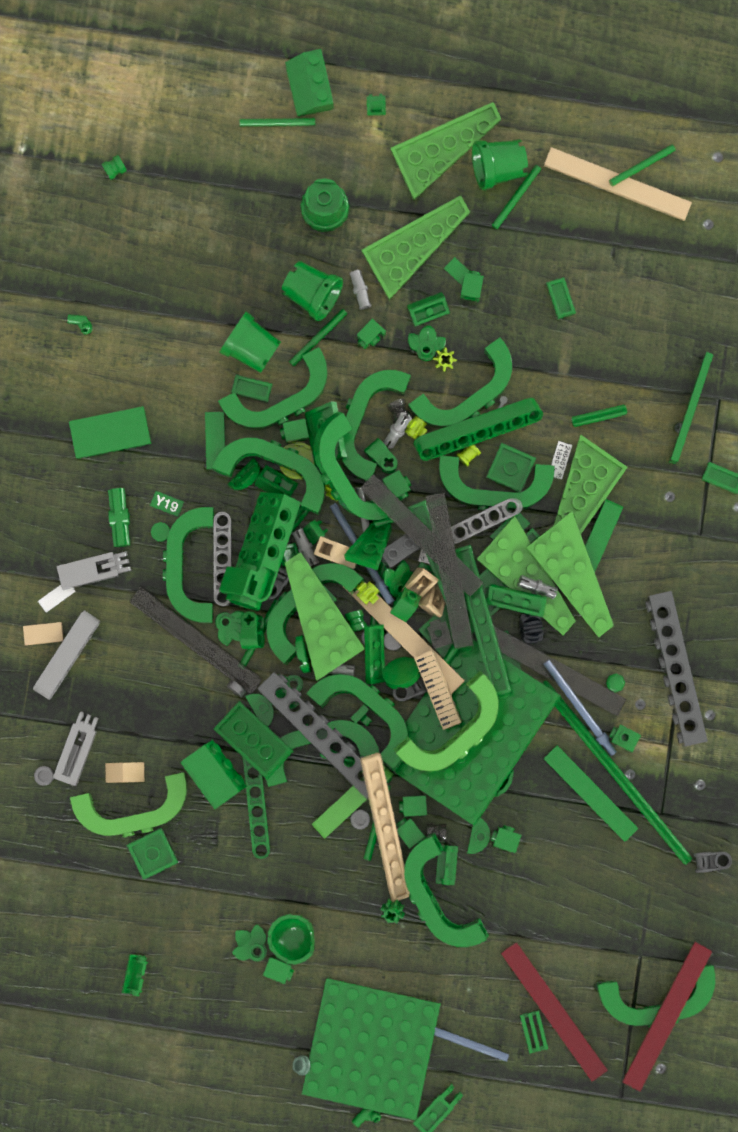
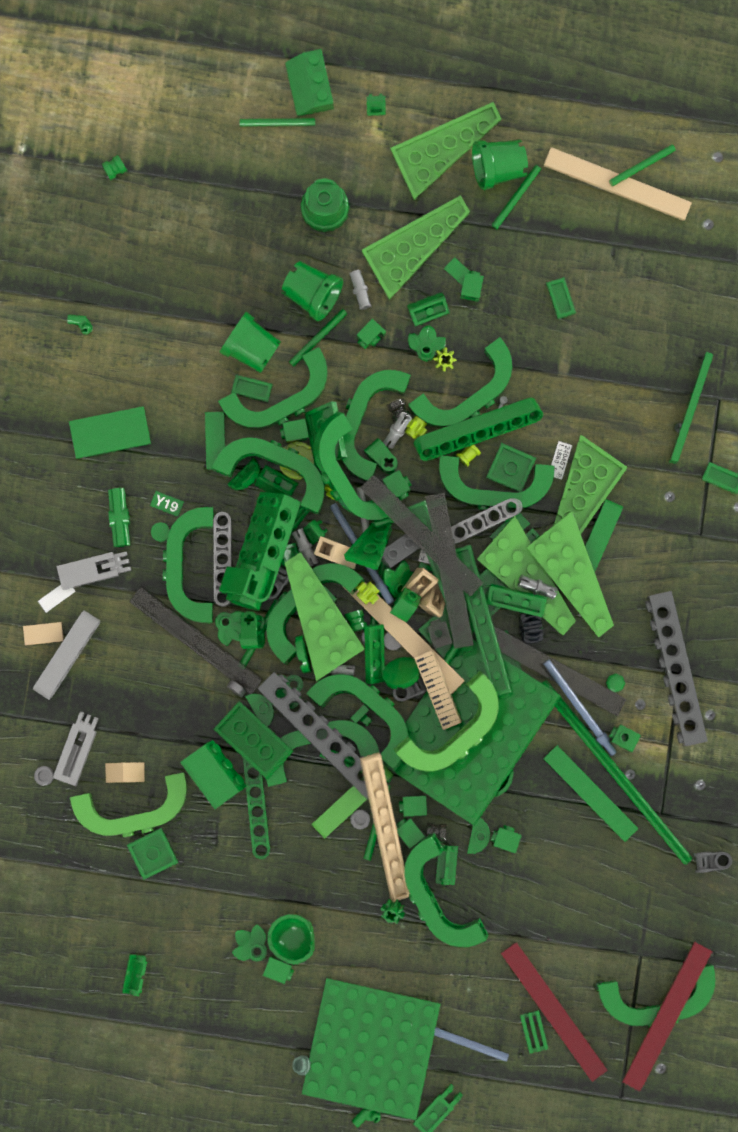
(600, 415): green axle -> none

